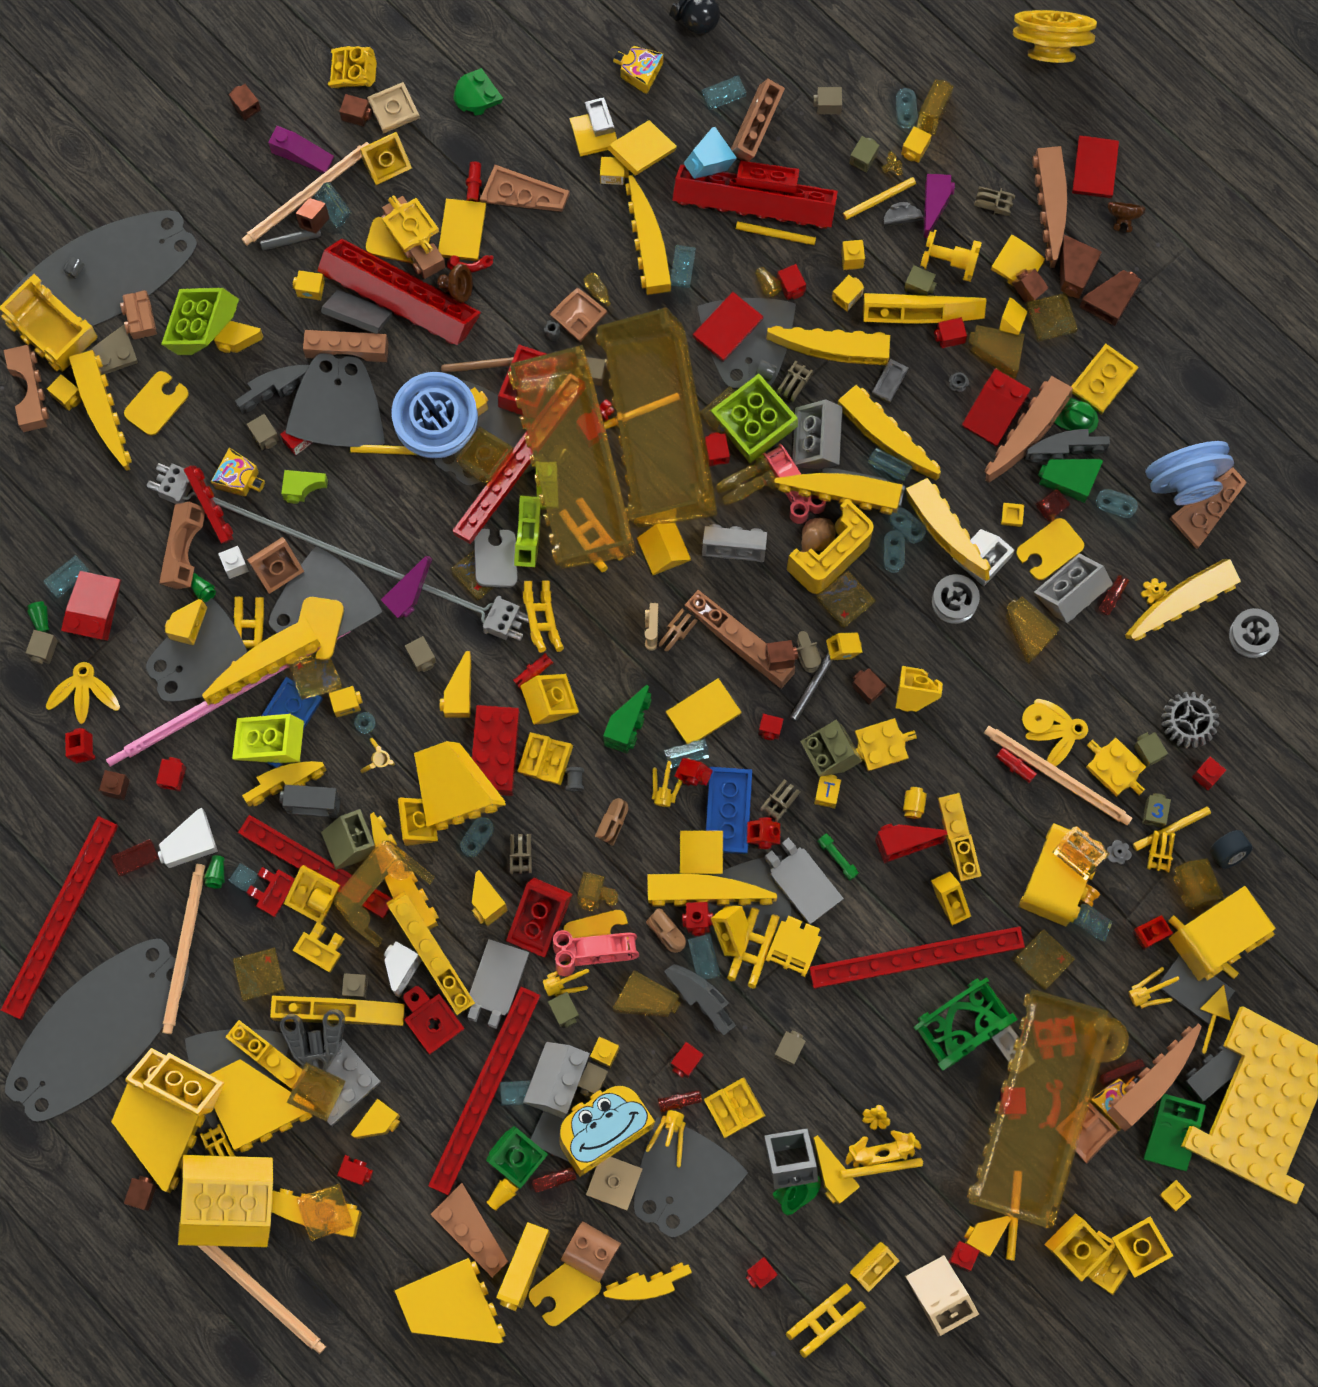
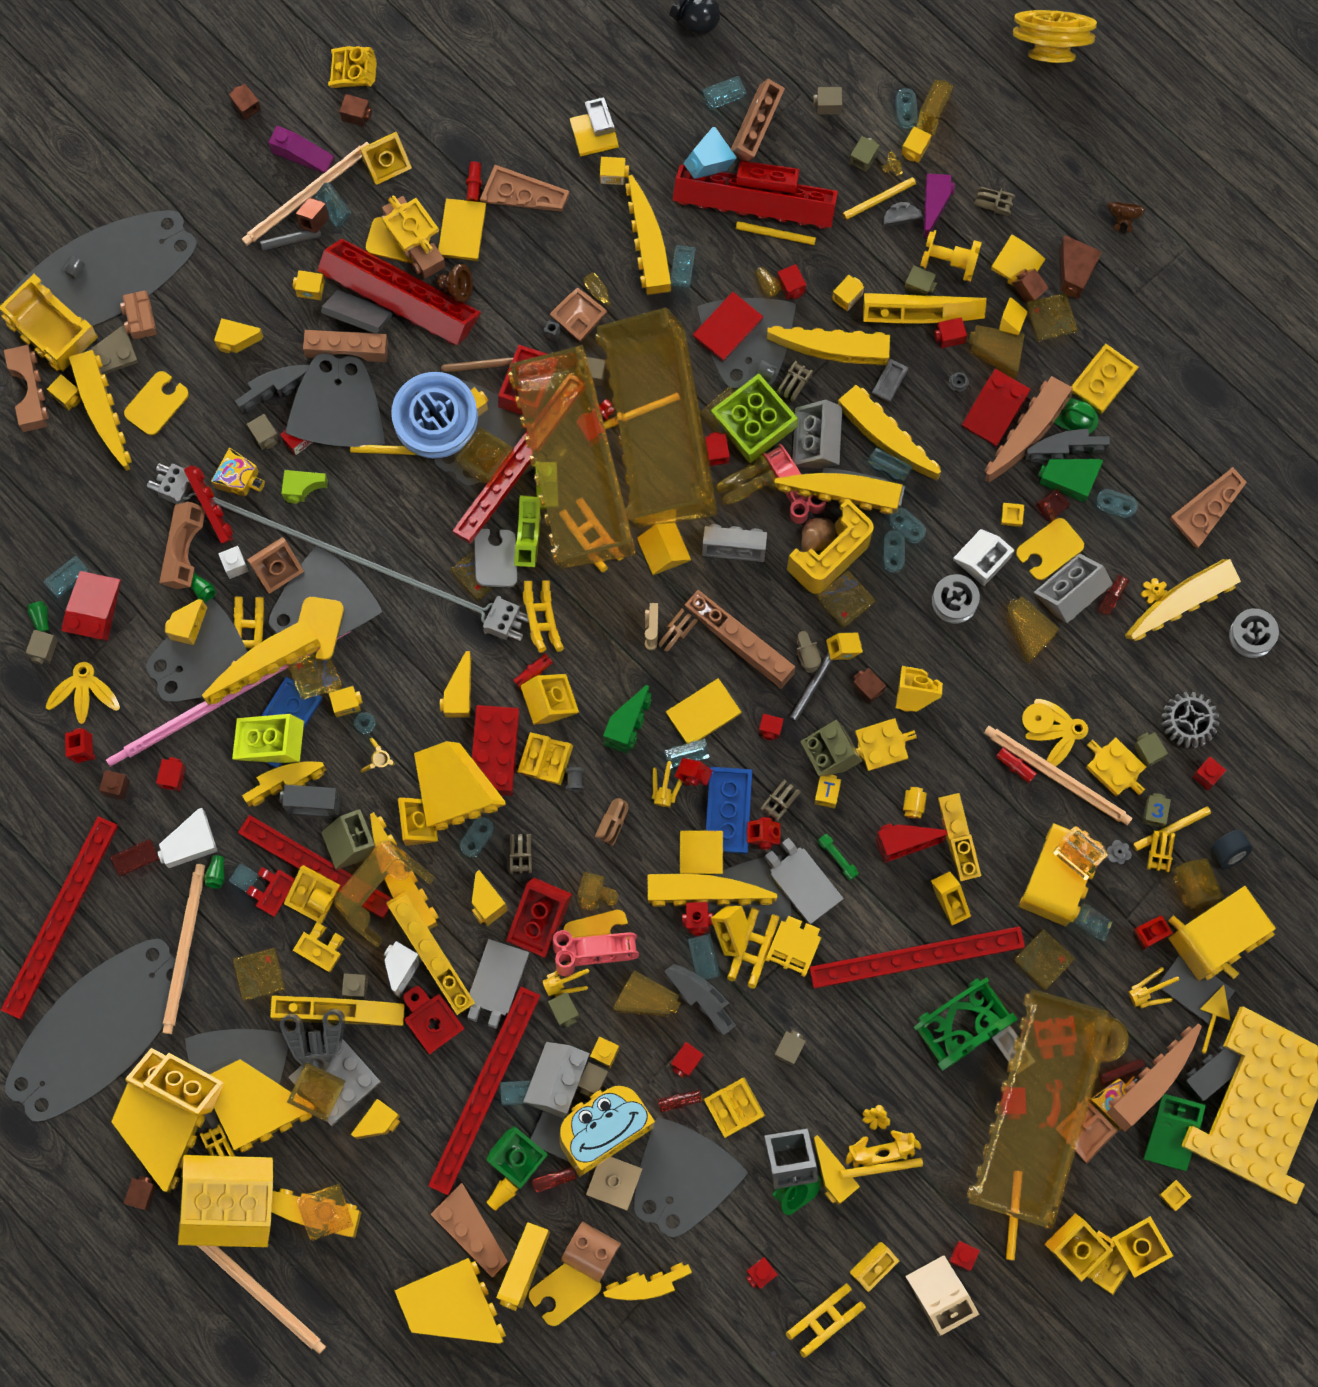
(198, 318): lime slope -> none
(264, 1054): yellow slope -> none
(355, 1171): red brick -> none
(393, 107): tan plate -> none
(407, 591): magenta slope -> none
(421, 654): dark tan brick -> none
(476, 92): green slope -> none
(485, 262): red piece -> none
(639, 67): torso -> none
(642, 147): yellow tile -> none
(666, 931): medium nougat arm -> none
(673, 1122): yellow plant -> none
(780, 655): copper brick -> none
(853, 254): yellow brick -> none
(946, 527): yellow slope -> none
(986, 1234): yellow slope -> none
(1052, 197): nougat slope -> none
(1091, 895): light orange wheel -> none
(1095, 166): red tile -> none
(1111, 297): copper slope -> none
(1191, 472): light blue wheel -> none

